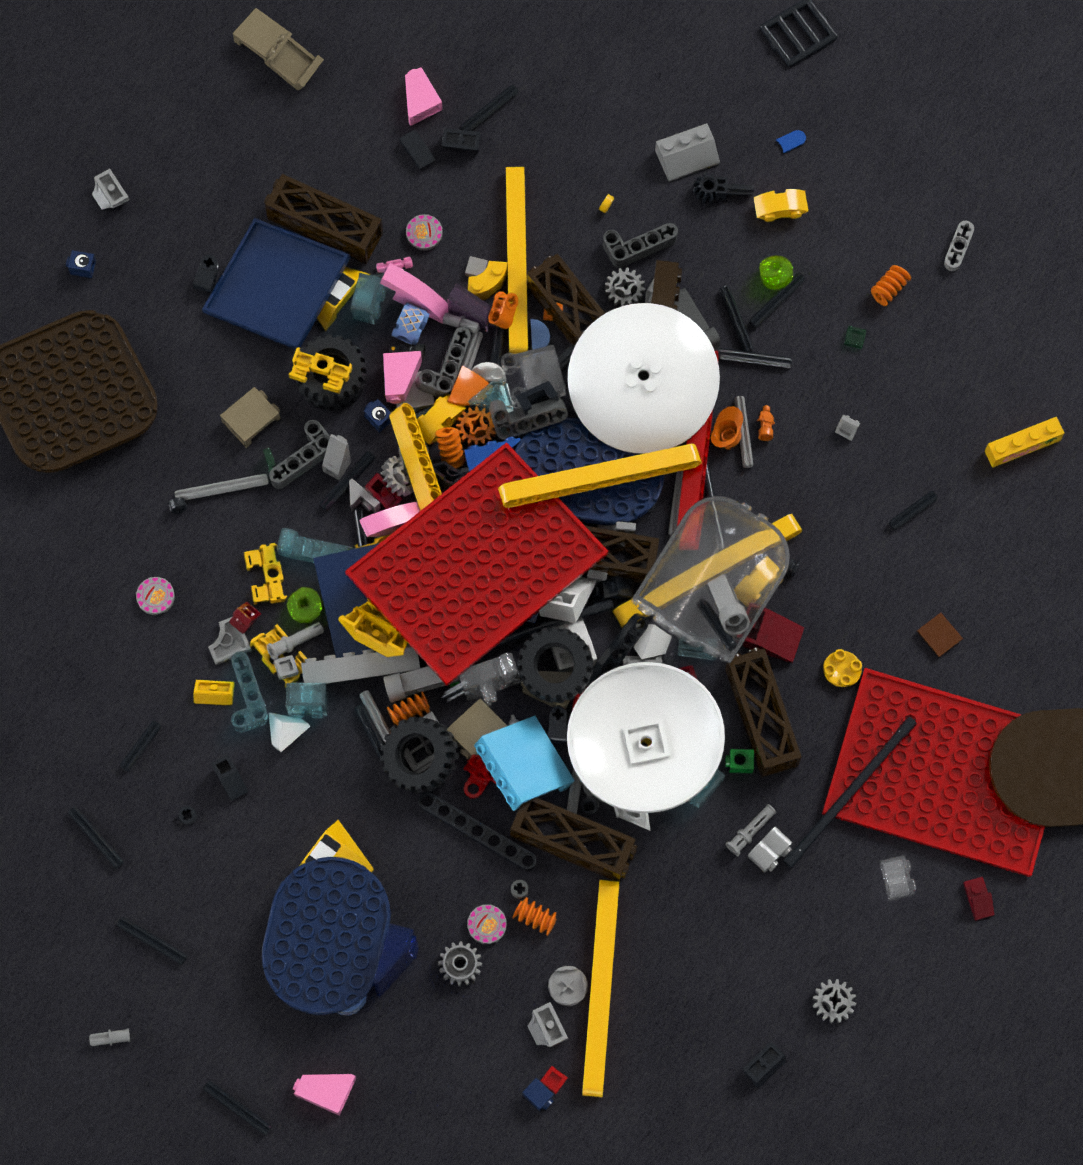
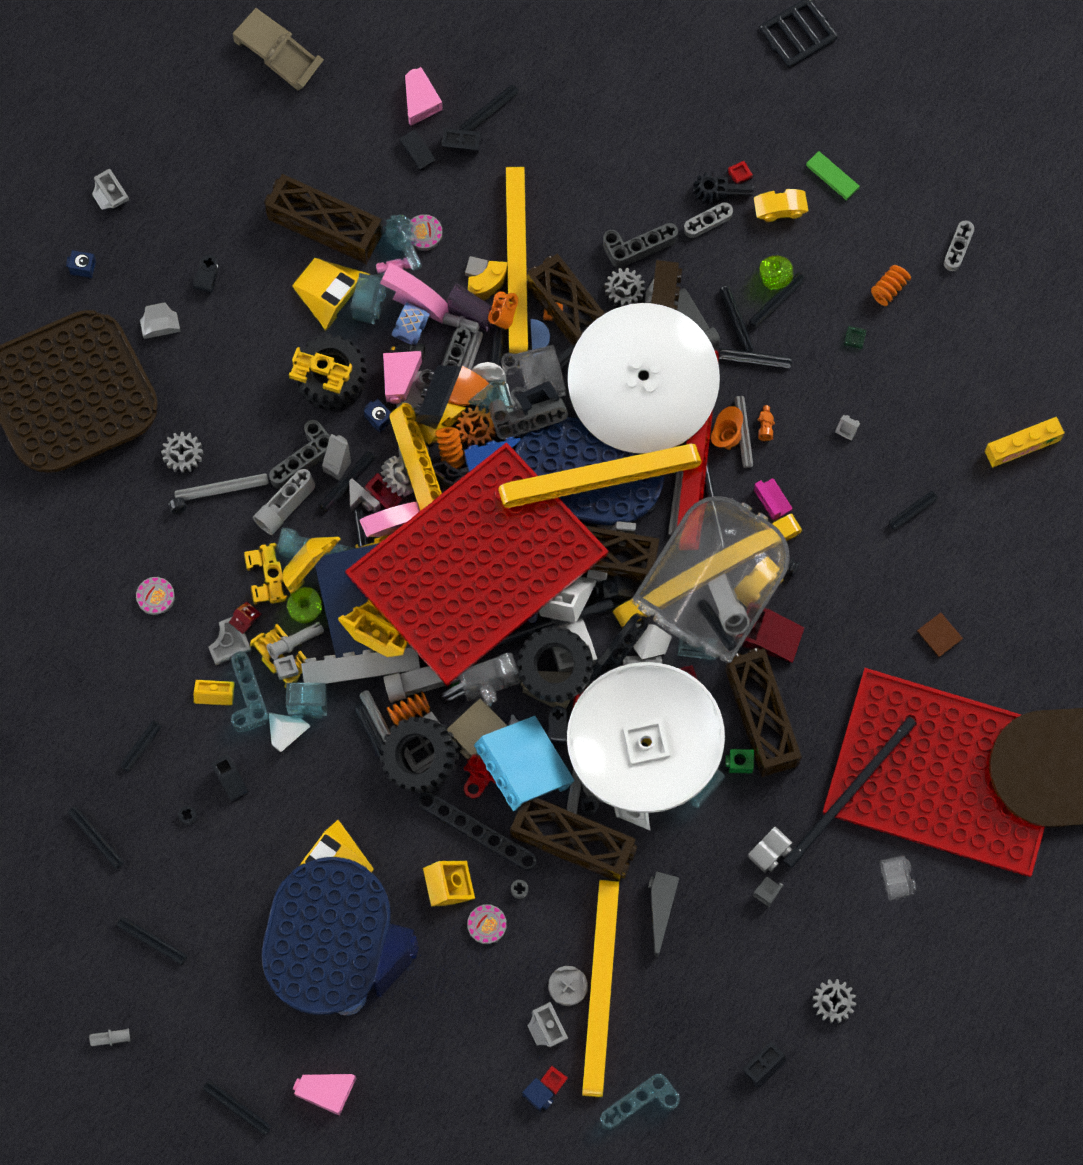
(159, 321): none -> light grey slope
(189, 452): none -> light grey gear
(250, 416): dark tan panel -> none
(269, 459): clear green tile -> none
(276, 283): dark blue tile -> none
(281, 505): none -> light grey beam
(306, 560): none -> yellow wedge
(402, 239): none -> clear light blue gear
(437, 395): none -> black slope
(448, 883): none -> yellow slope
(460, 953): light grey gear -> none
(535, 915): orange piece -> none
(606, 203): yellow tile -> none
(636, 1104): none -> clear light blue beam
(662, 898): none -> dark grey slope
(687, 152): light grey slope -> none
(706, 227): none -> light grey beam
(740, 172): none -> red tile
(744, 836): light grey pin -> none
(767, 891): none -> dark grey panel
(772, 498): none -> dark pink panel
(792, 140): blue piece -> none
(832, 175): none -> bright green tile
(842, 668): yellow dish -> none
(979, 898): dark red slope -> none

